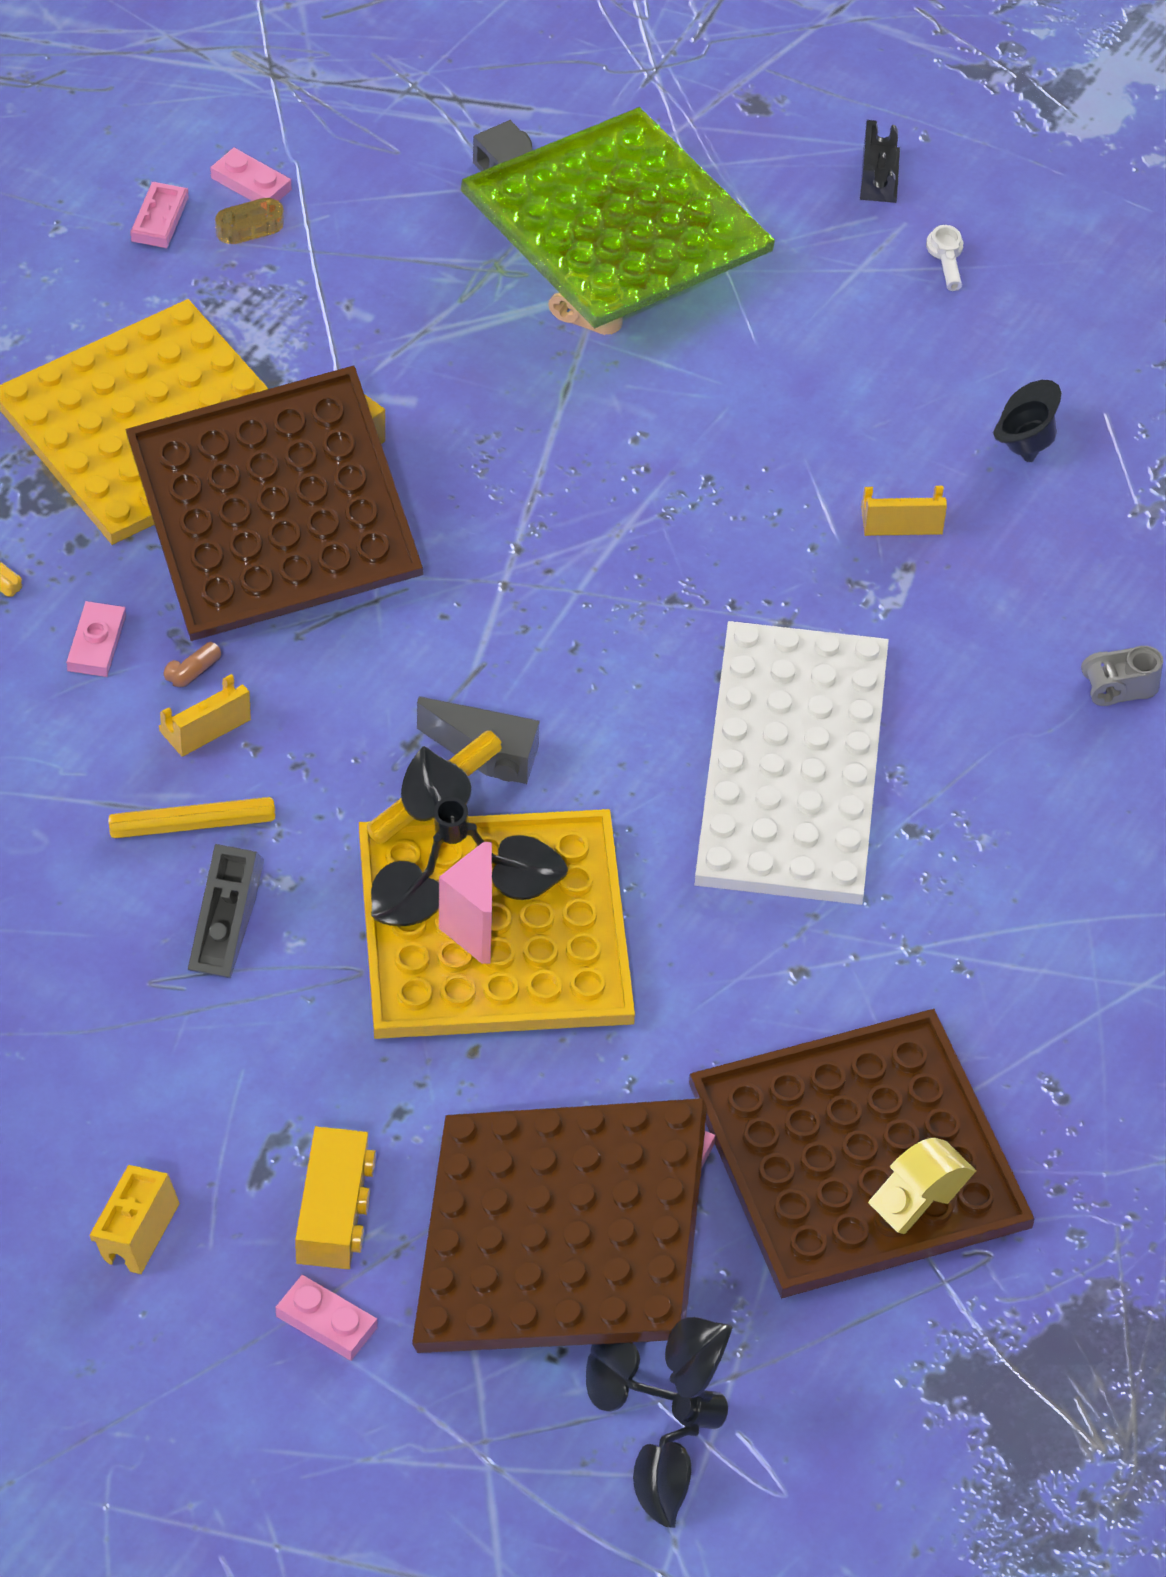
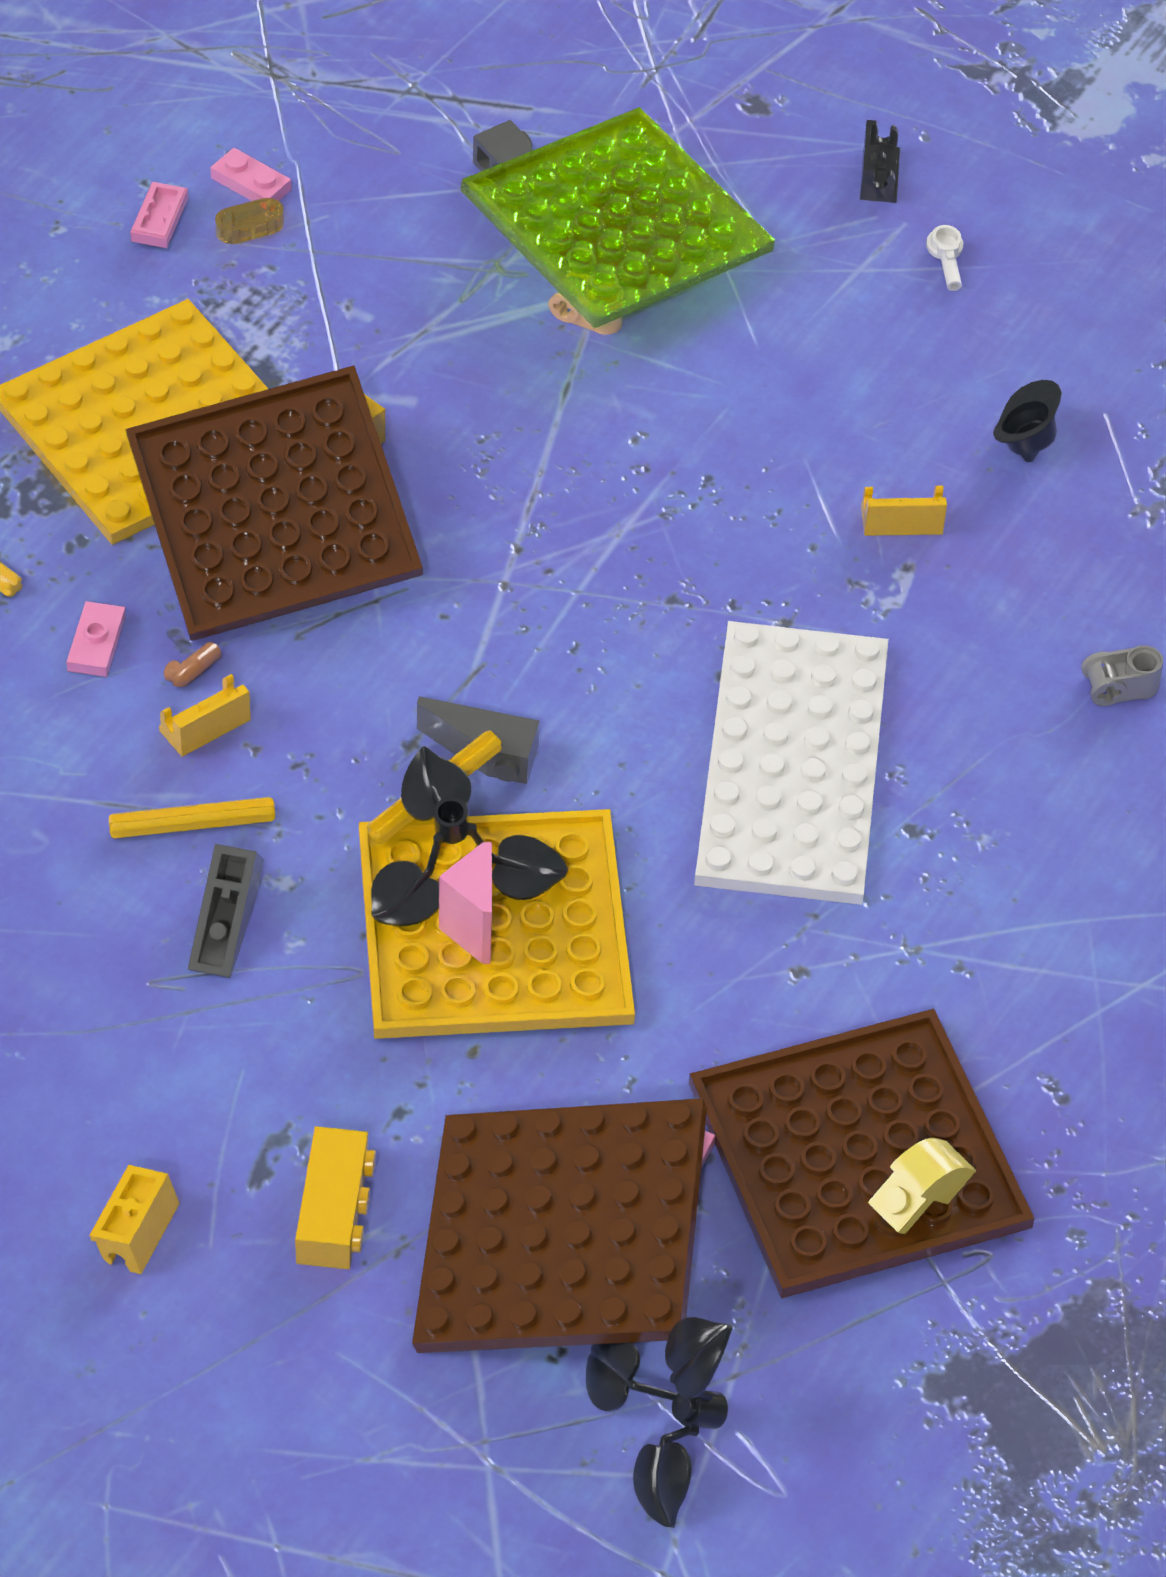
(326, 1317): bright pink plate -> none

